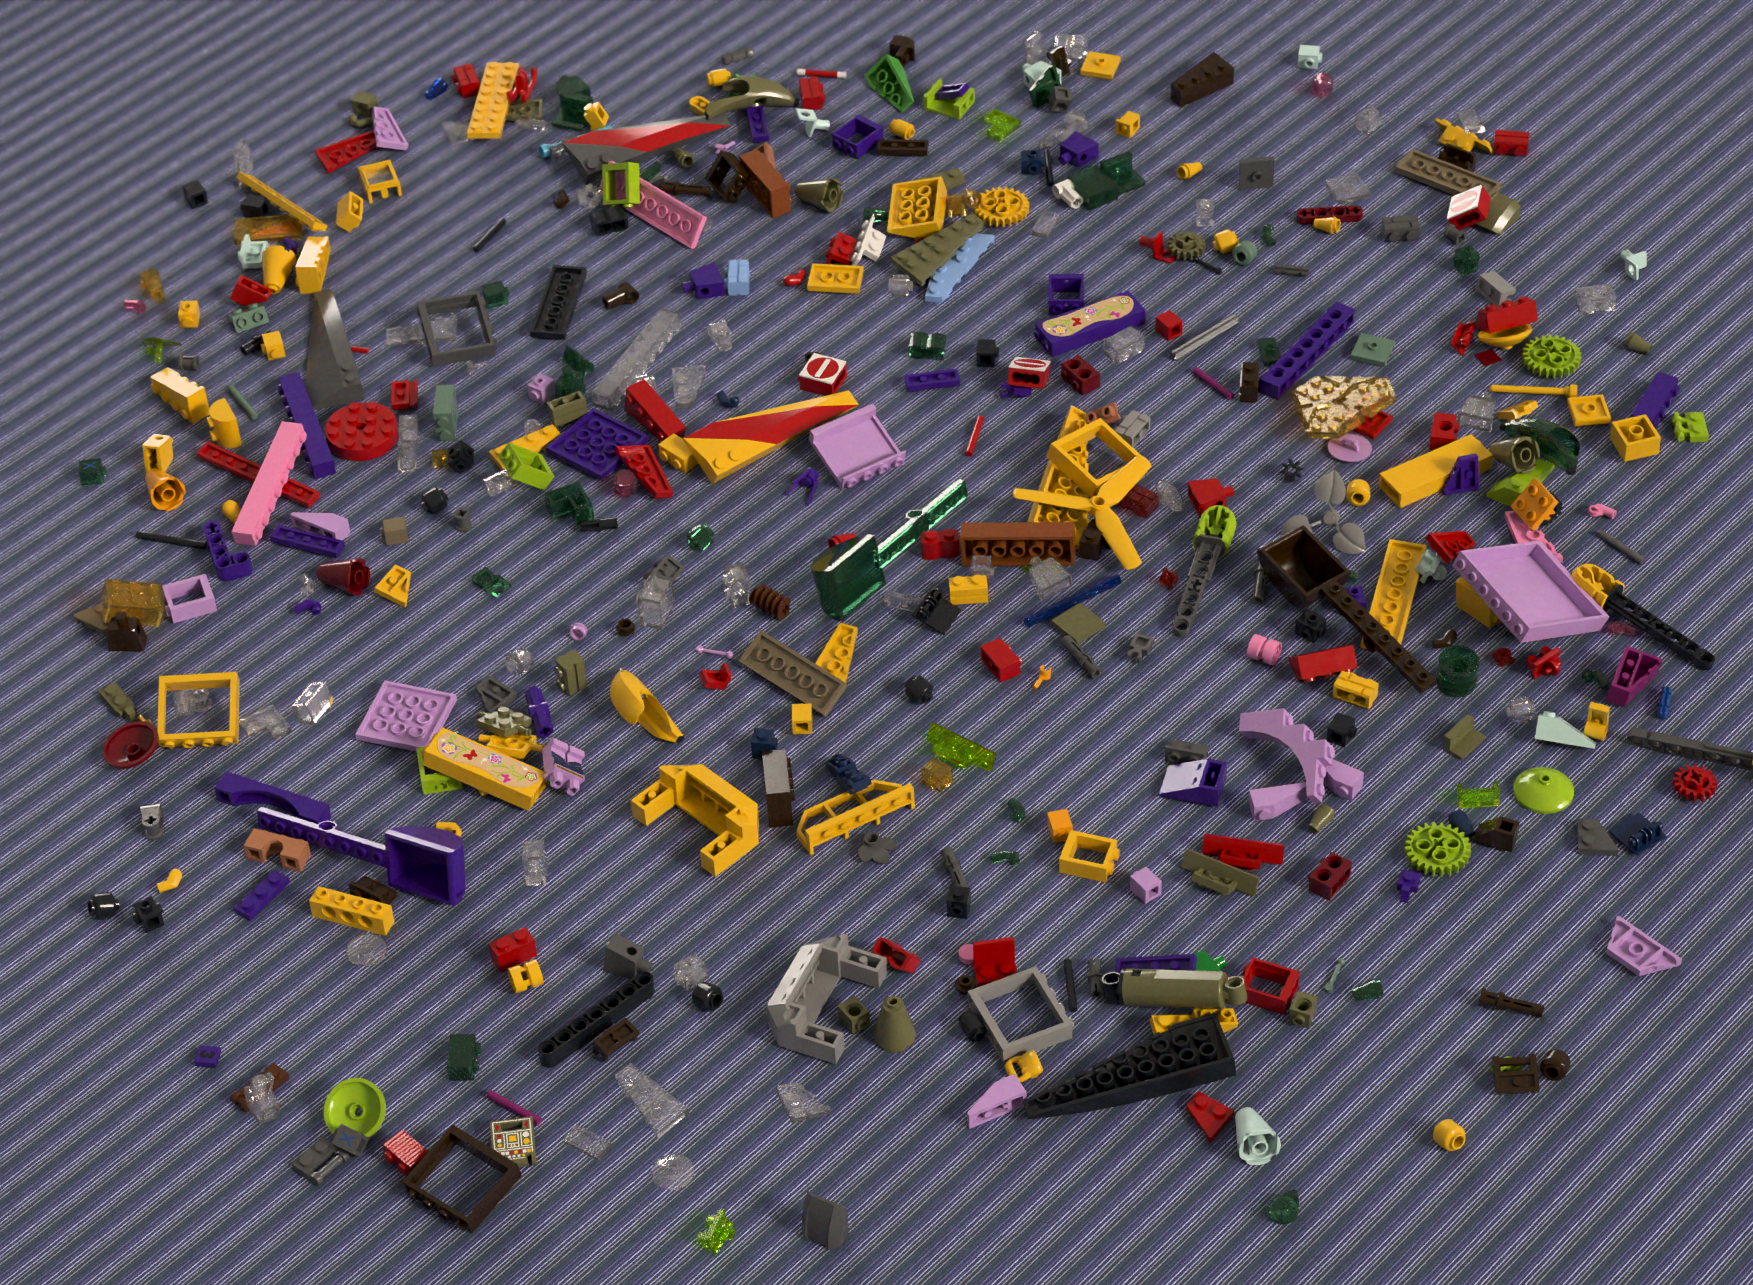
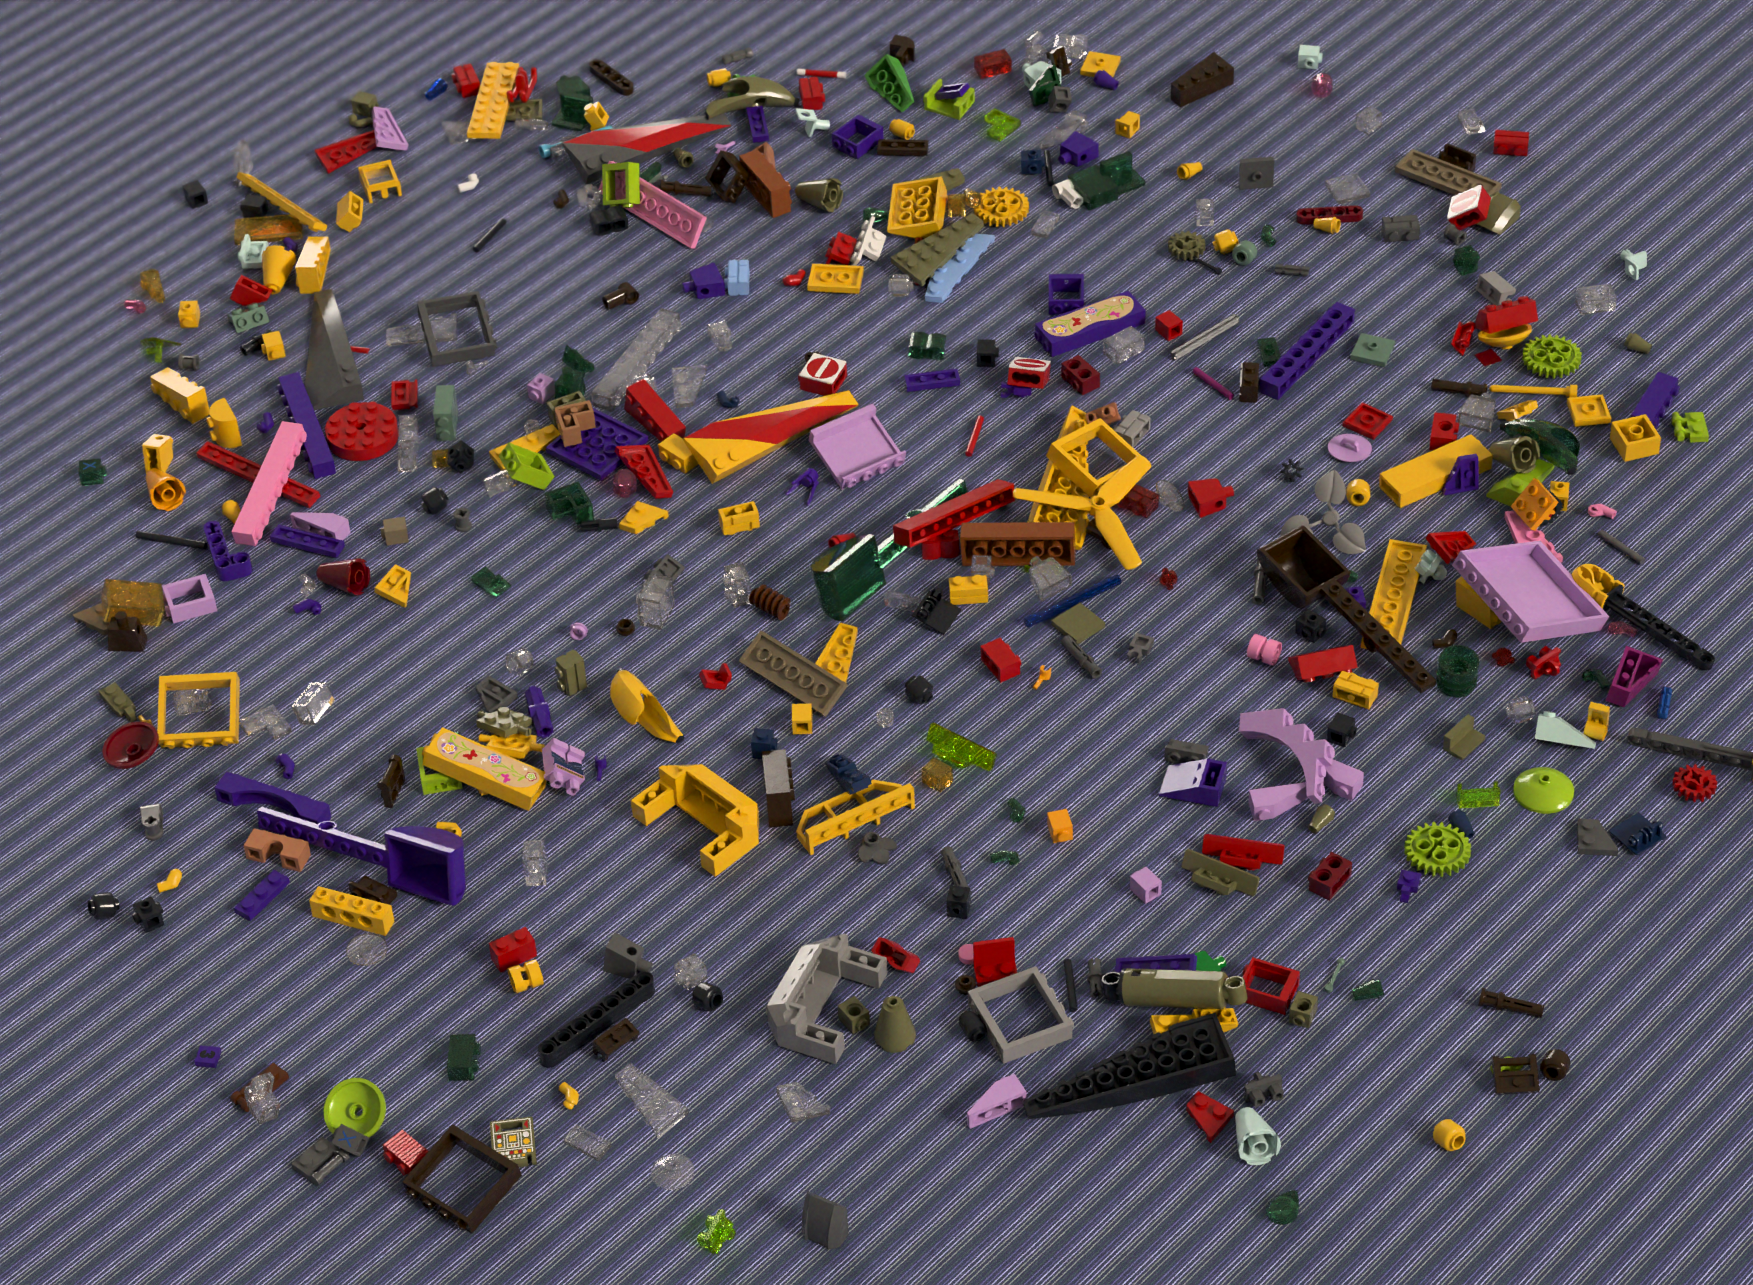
(243, 402): sand green bar -> none
(267, 424): none -> dark purple arm
(288, 763): none -> dark purple arm
(392, 781): none -> dark brown plate
(405, 716): lavender plate -> none
(471, 184): none -> white arm
(495, 294): clear green brick -> none
(513, 1106): magenta bar -> none
(558, 302): black plate -> none
(570, 1094): none -> yellow arm
(572, 420): none -> medium nougat brick
(600, 765): none -> dark purple hand
(609, 79): none -> dark brown beam
(641, 517): none -> yellow wing
(698, 104): yellow plate -> none
(699, 649): lavender hinge -> none
(700, 537): clear green head -> none
(738, 518): none -> yellow brick
(885, 717): none -> clear bush
(953, 513): none -> red brick
(992, 64): none -> clear red brick
(1028, 1063): yellow piece -> none
(1087, 869): yellow window -> none
(1090, 544): dark brown brick -> none
(1103, 79): none -> dark purple cone
(1157, 247): red bracket -> none
(1206, 546): dark grey piece -> none
(1261, 1087): none -> dark grey hips
(1338, 404): clear yellow plate -> none
(1459, 138): yellow bracket -> none
(1461, 388): none -> dark brown pin
(1498, 833): dark brown slope -> none
(1561, 491): none -> yellow brick
(1638, 950): lavender wing -> none

